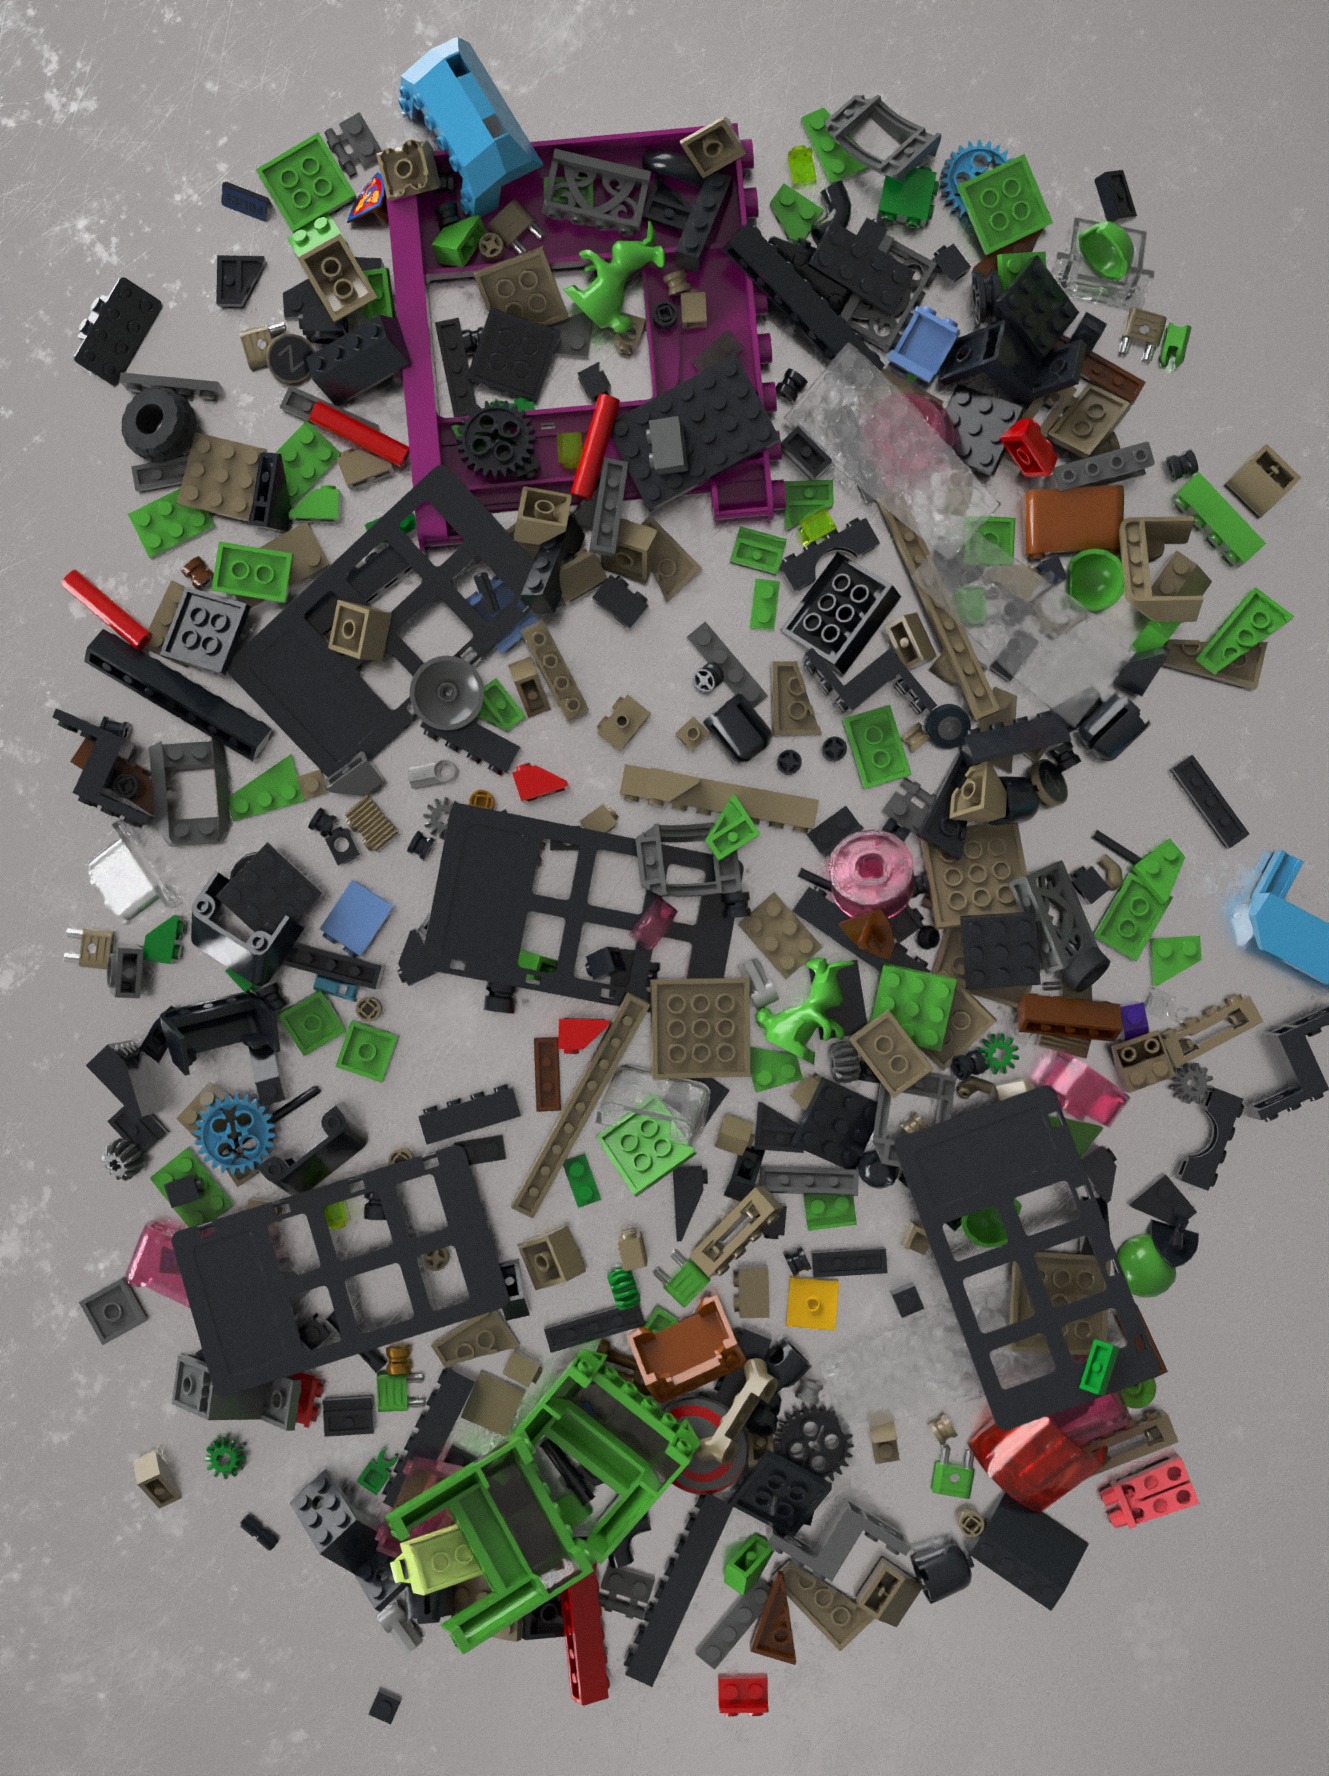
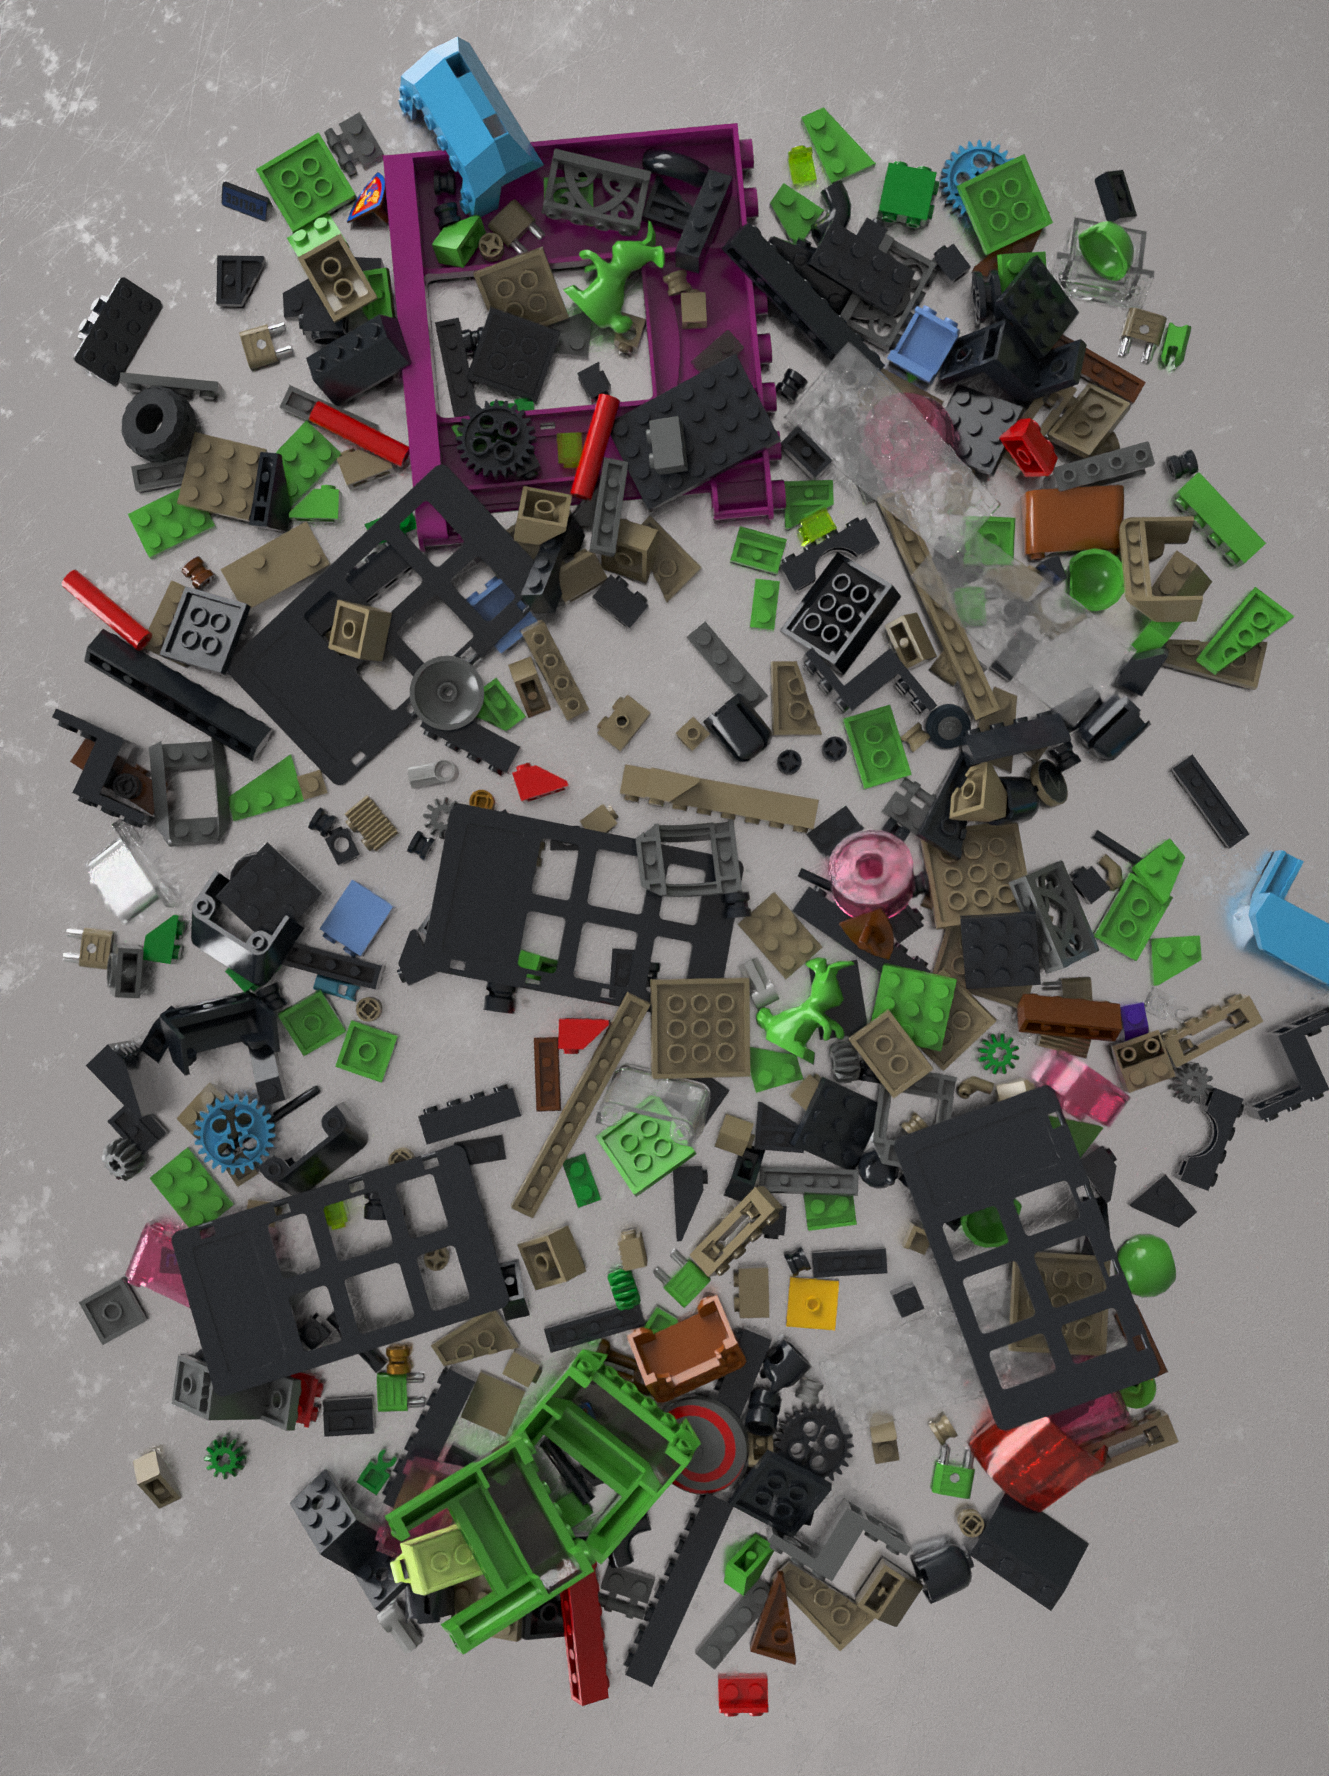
(114, 727): black bush -> none
(185, 1190): black brick -> none
(252, 572): bright green plate -> none
(254, 1528): black piece -> none
(288, 356): black tile -> none
(356, 778): dark grey slope -> none
(385, 1706): black plate -> none
(408, 169): dark tan slope -> none
(489, 599): black piece -> none
(605, 963): black slope -> none
(654, 924): clear pink slope -> none
(664, 321): black wheel -> none
(702, 677): black wheel -> none
(713, 146): dark tan slope -> none
(731, 830): bright green wing -> none
(758, 1386): dark tan plate -> none
(915, 139): dark grey wedge -> none
(928, 937): black plate -> none
(970, 1064): black wheel -> none
(1086, 969): black tyre -> none
(1089, 331): black brick -> none
(1099, 1367): green plate -> none
(1150, 1493): coral hips -> none
(1174, 1242): black shield -> none
(1263, 480): dark tan slope -> none

